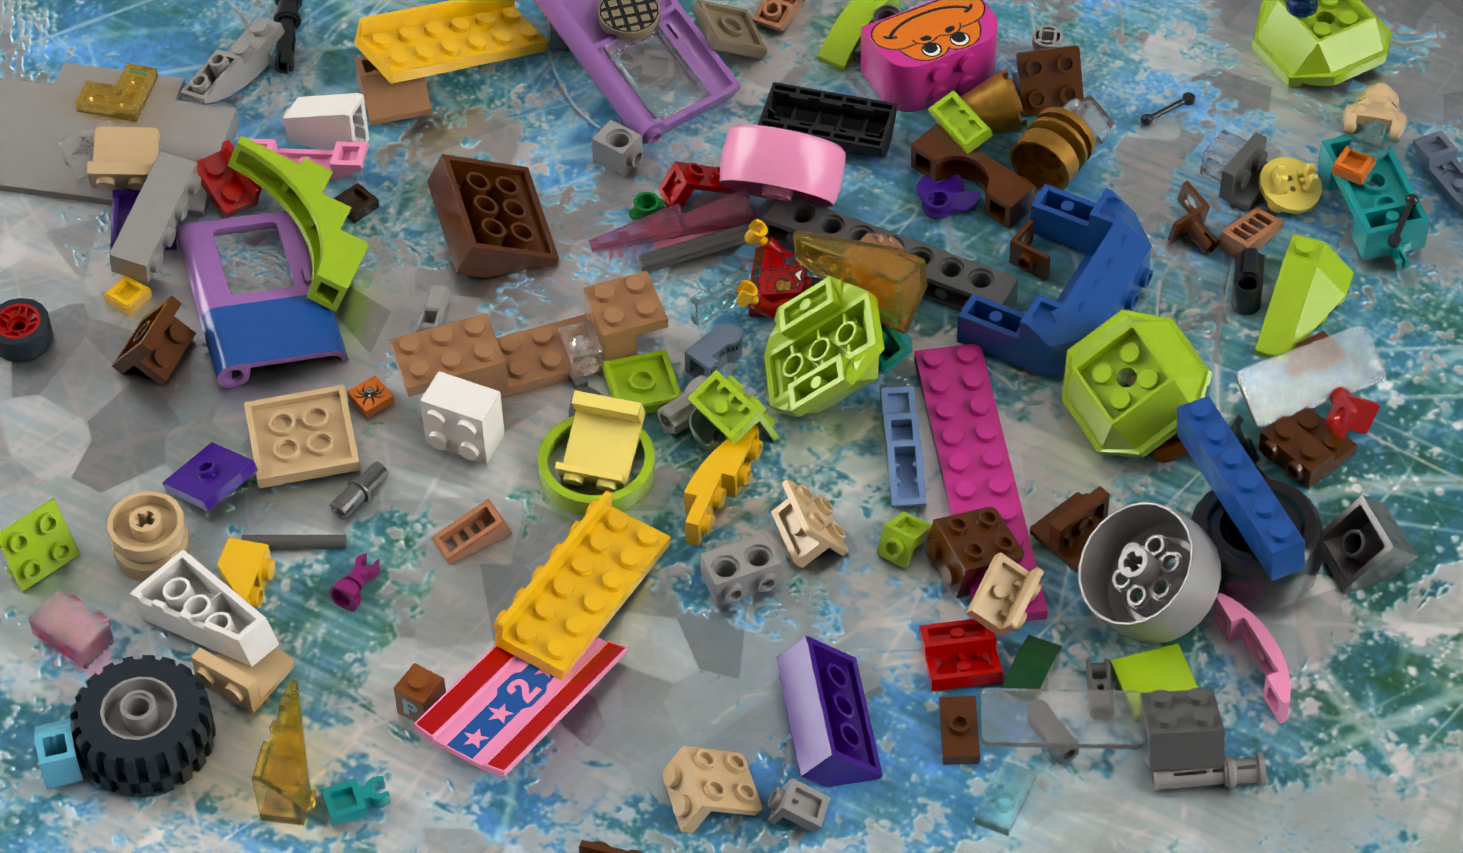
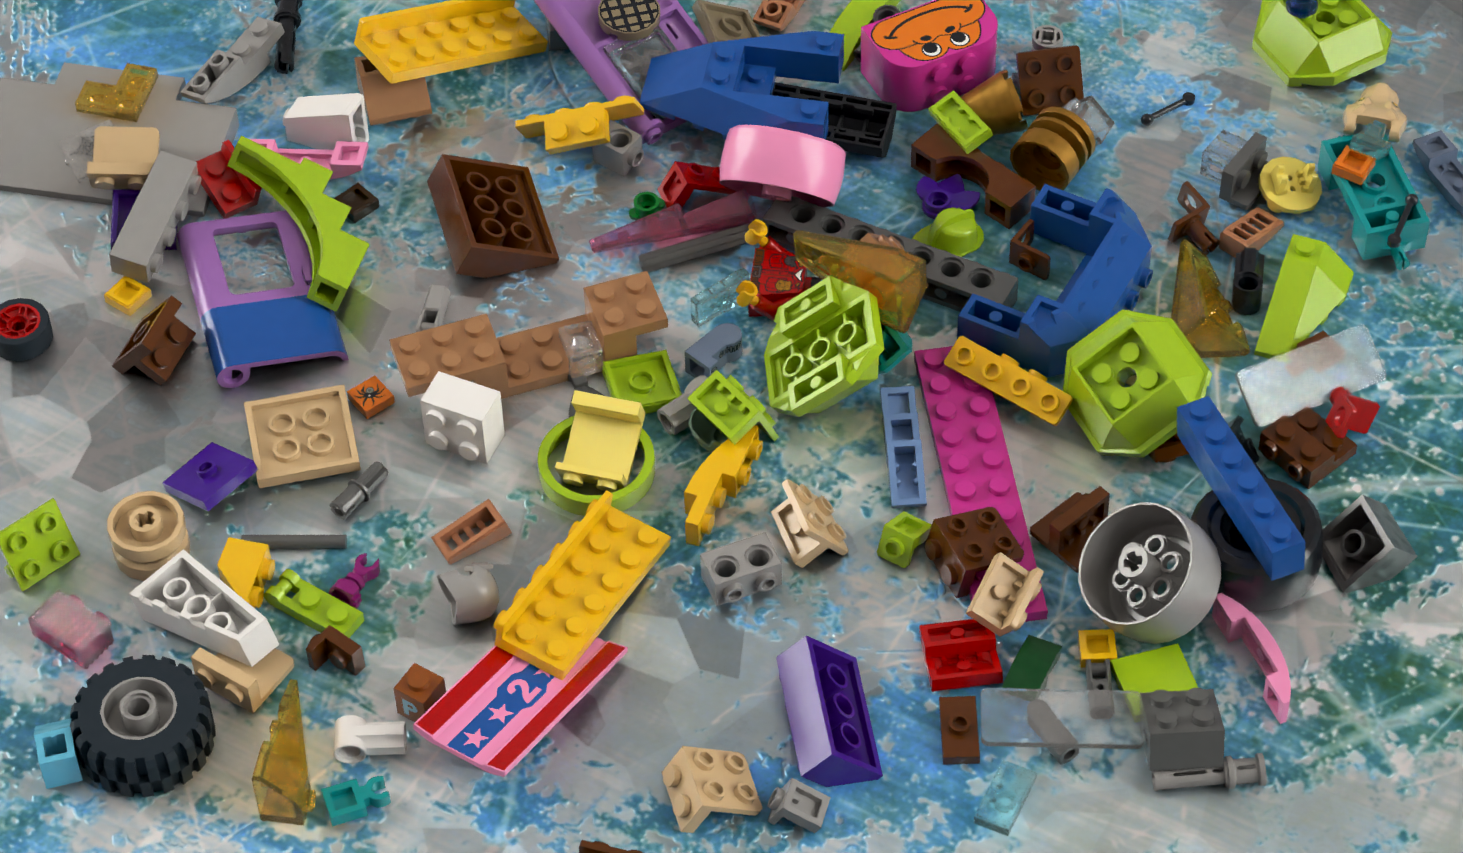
(313, 605): none -> lime plate
(338, 649): none -> reddish brown bracket
(357, 738): none -> white piece
(470, 596): none -> light grey helmet
(578, 127): none -> yellow bracket
(734, 82): none -> blue wedge
(953, 232): none -> lime piece
(1008, 380): none -> yellow bracket
(1096, 645): none -> yellow tile
(1202, 309): none -> clear yellow wedge

